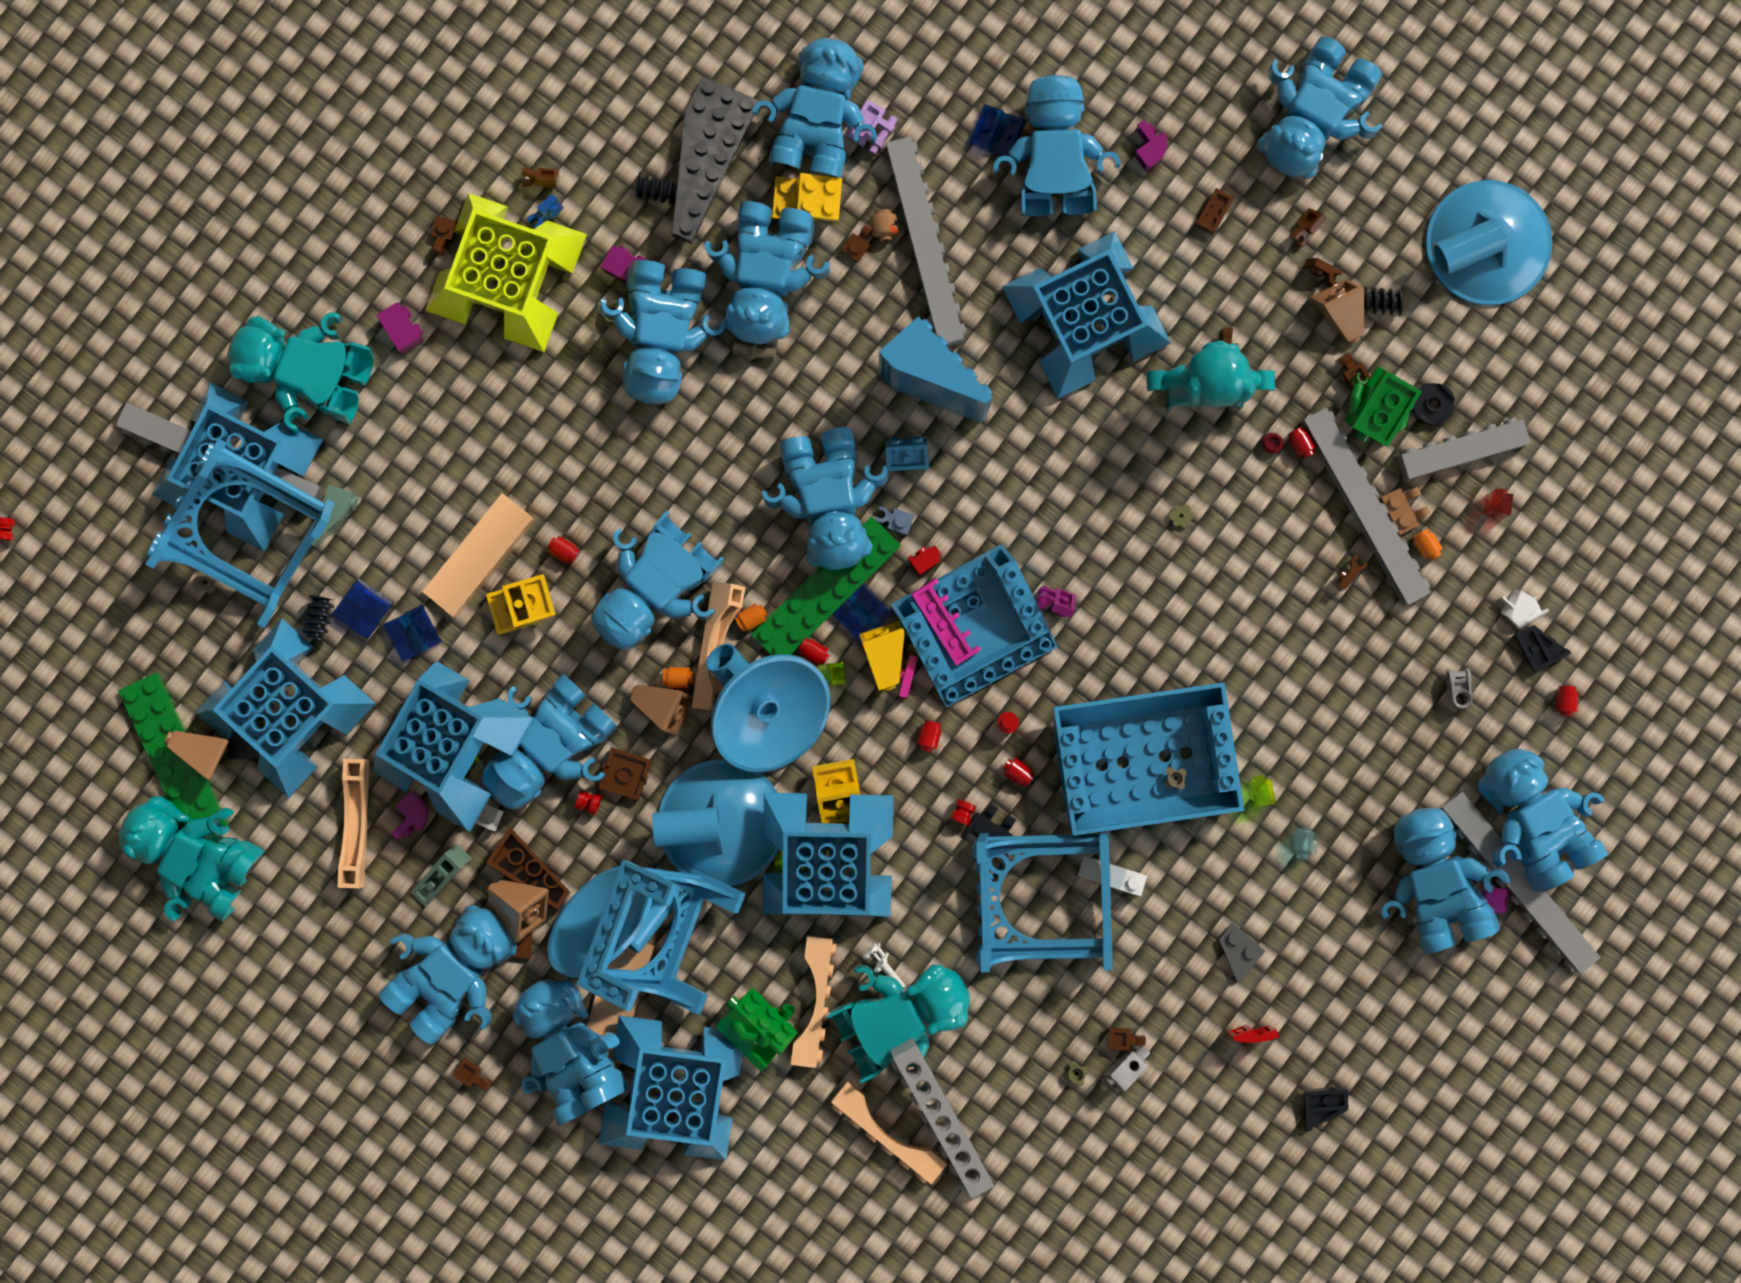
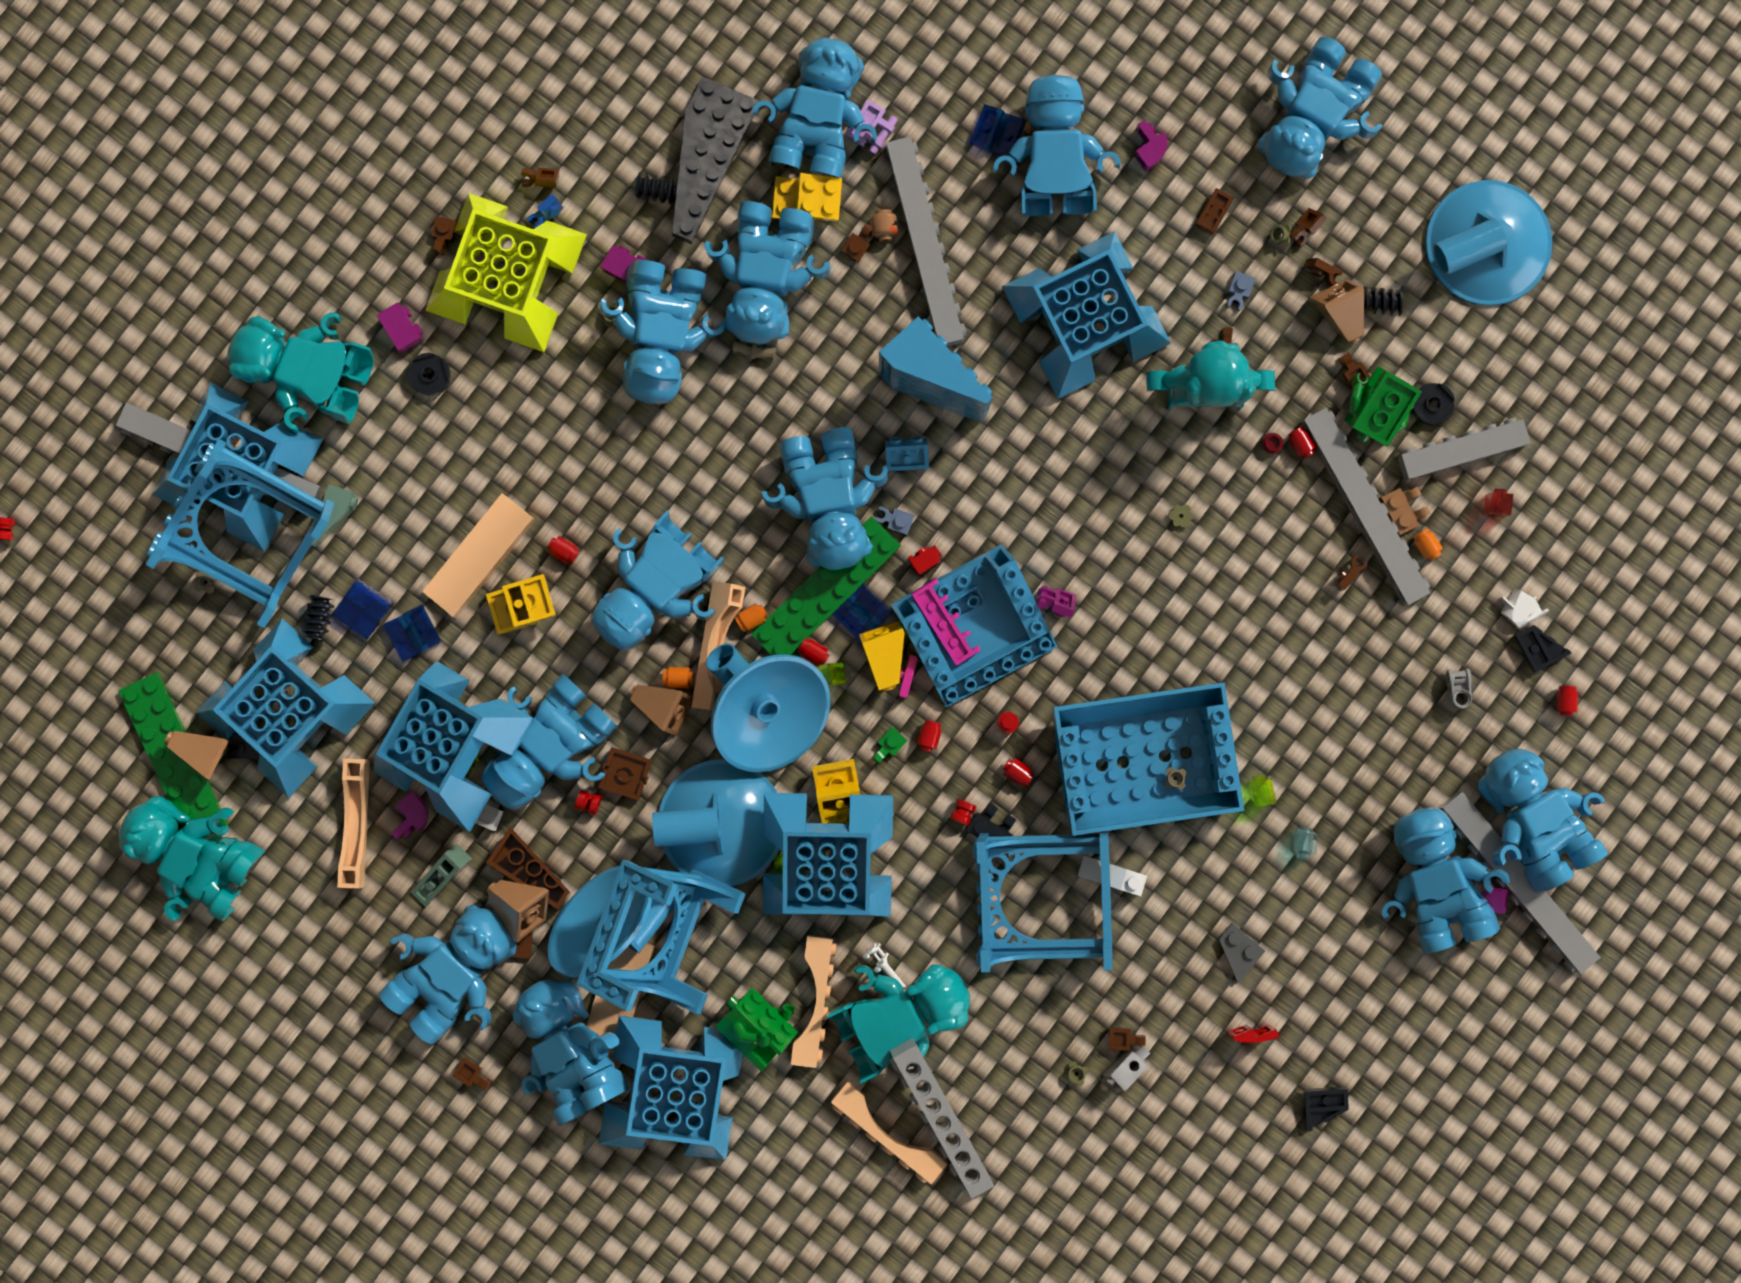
(436, 364): none -> black plate
(890, 743): none -> green plate
(1241, 288): none -> sand blue plate
(1276, 232): none -> olive plate

